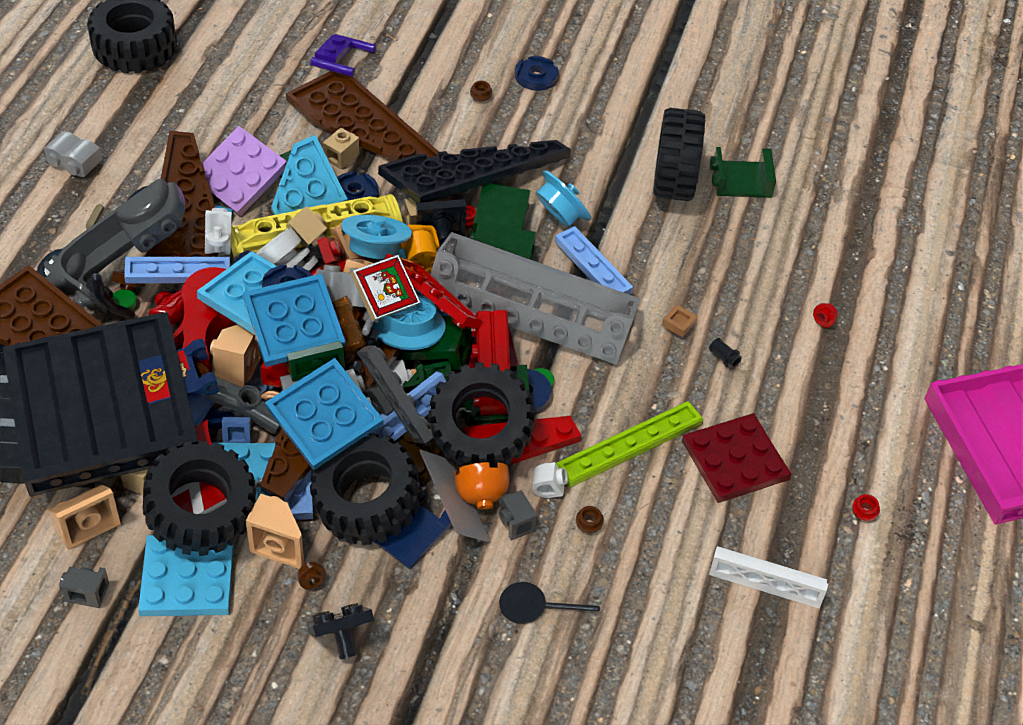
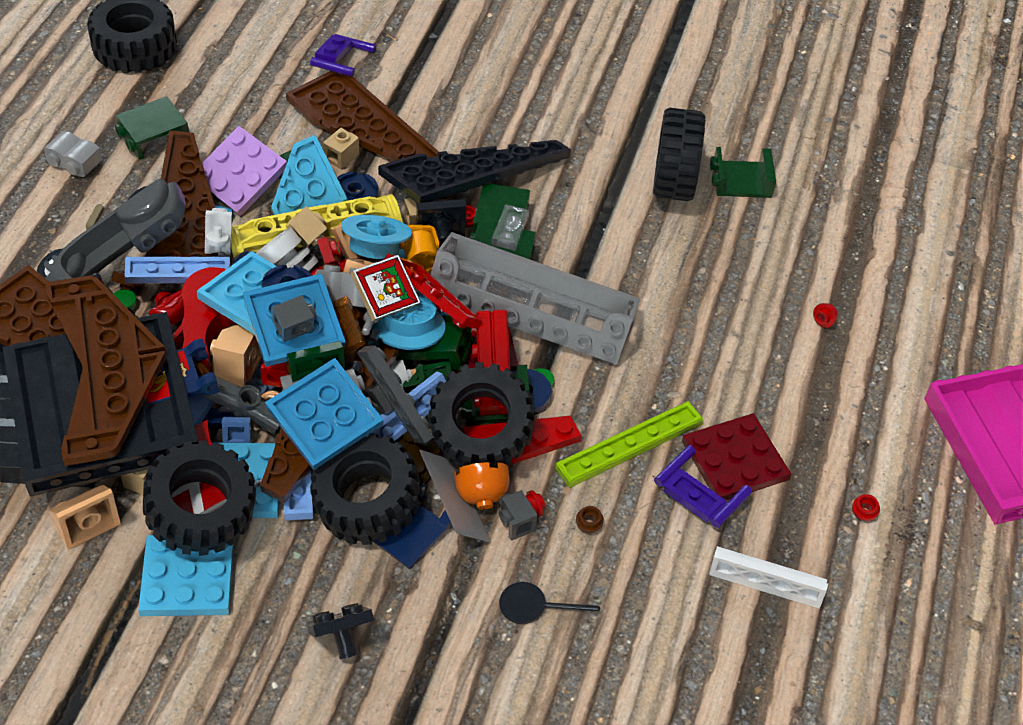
(84, 586): dark grey brick -> none
(117, 362): none -> reddish brown wing
(149, 123): none -> dark green panel
(274, 532): light nougat slope -> none
(293, 318): none -> dark grey brick
(311, 575): reddish brown plate -> none
(481, 91): reddish brown plate -> none
(510, 227): none -> clear plate
(536, 502): none -> red plate
(538, 82): dark blue tile -> none
(549, 480): white plate -> none
(561, 200): medium azure wheel -> none
(591, 261): light blue plate -> none
(679, 320): medium nougat plate -> none
(696, 495): none -> dark purple plate
(729, 356): black pin -> none

